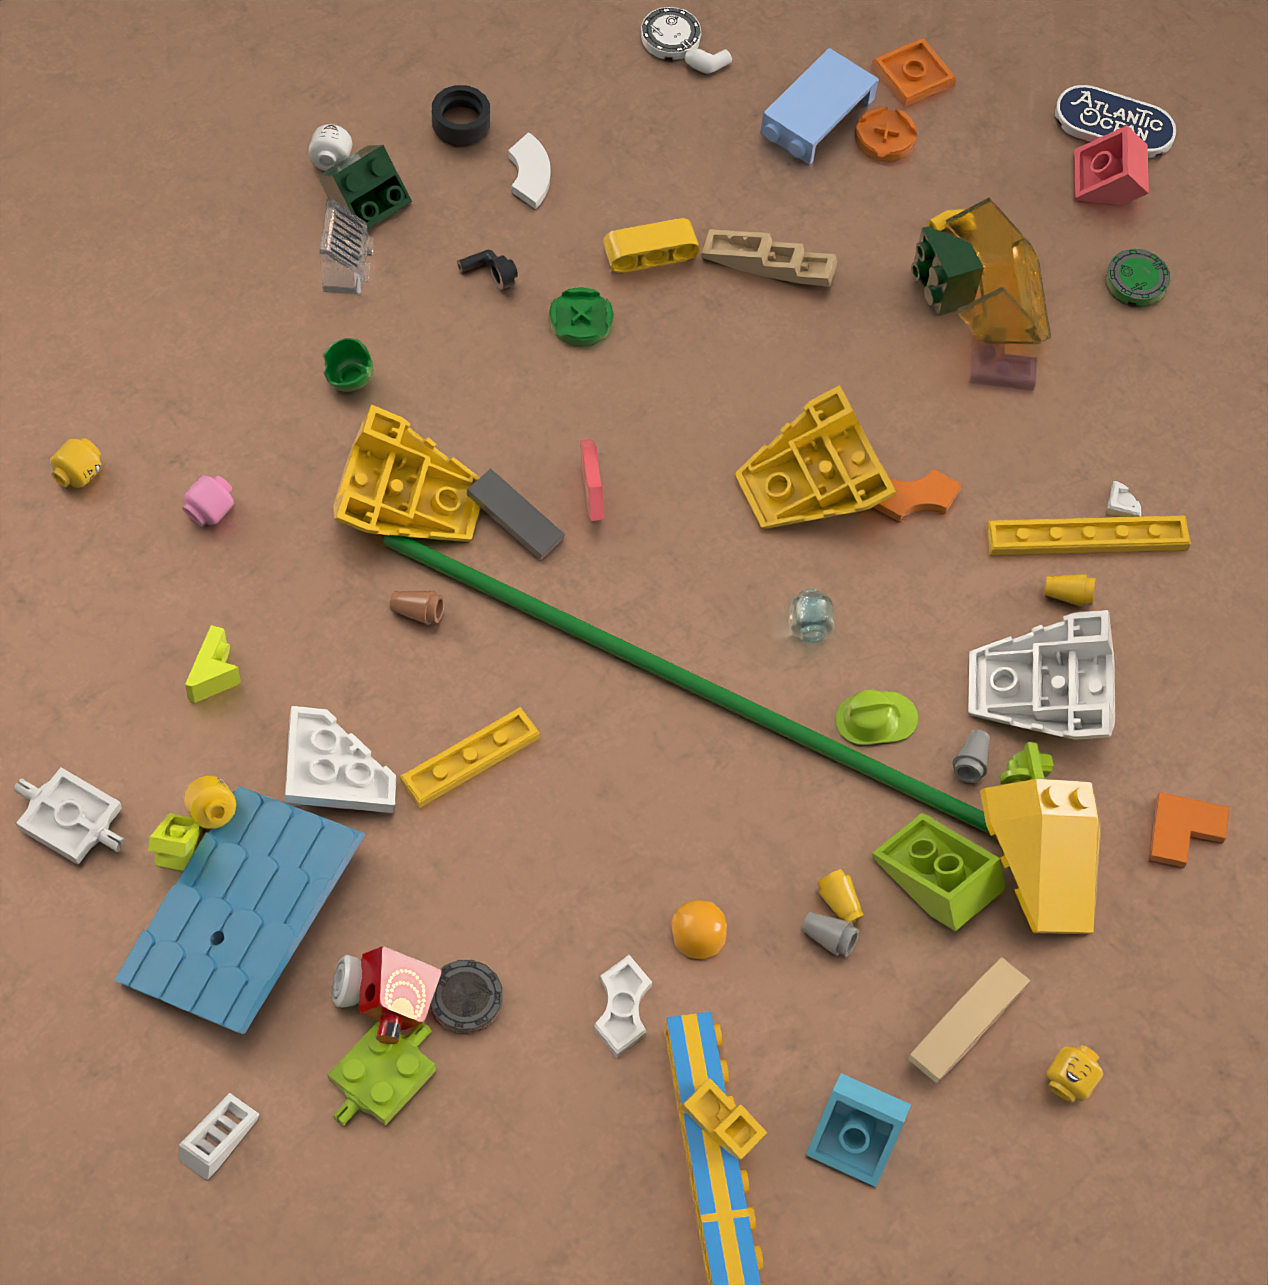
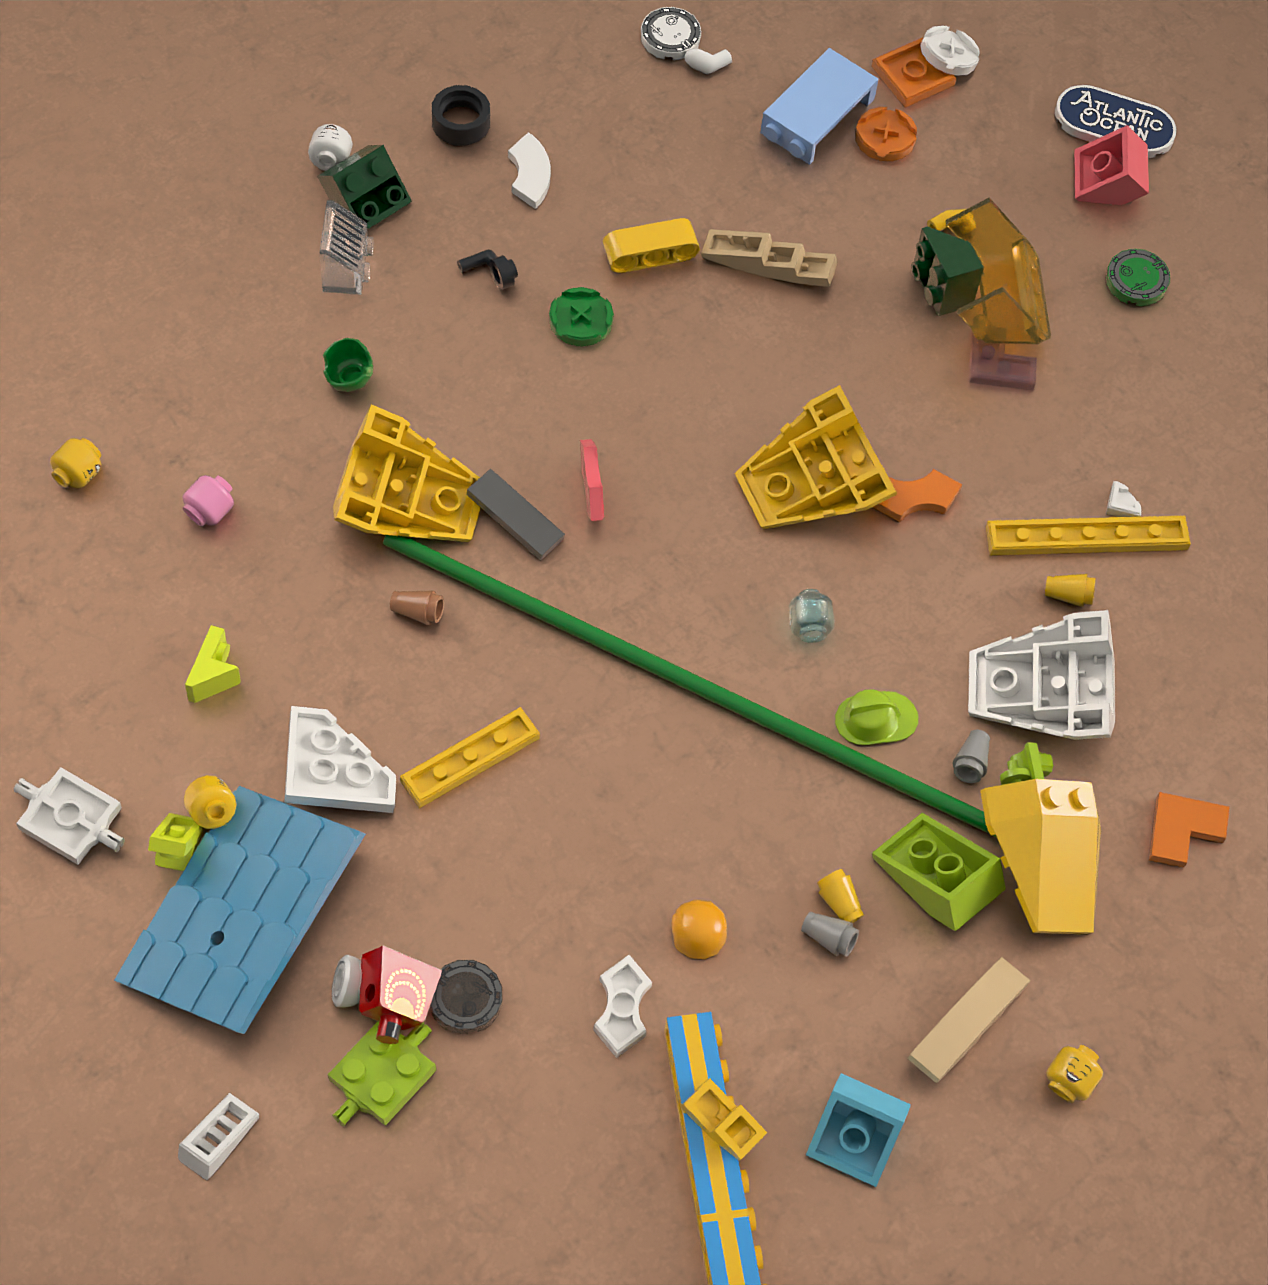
(950, 51): none -> white tile

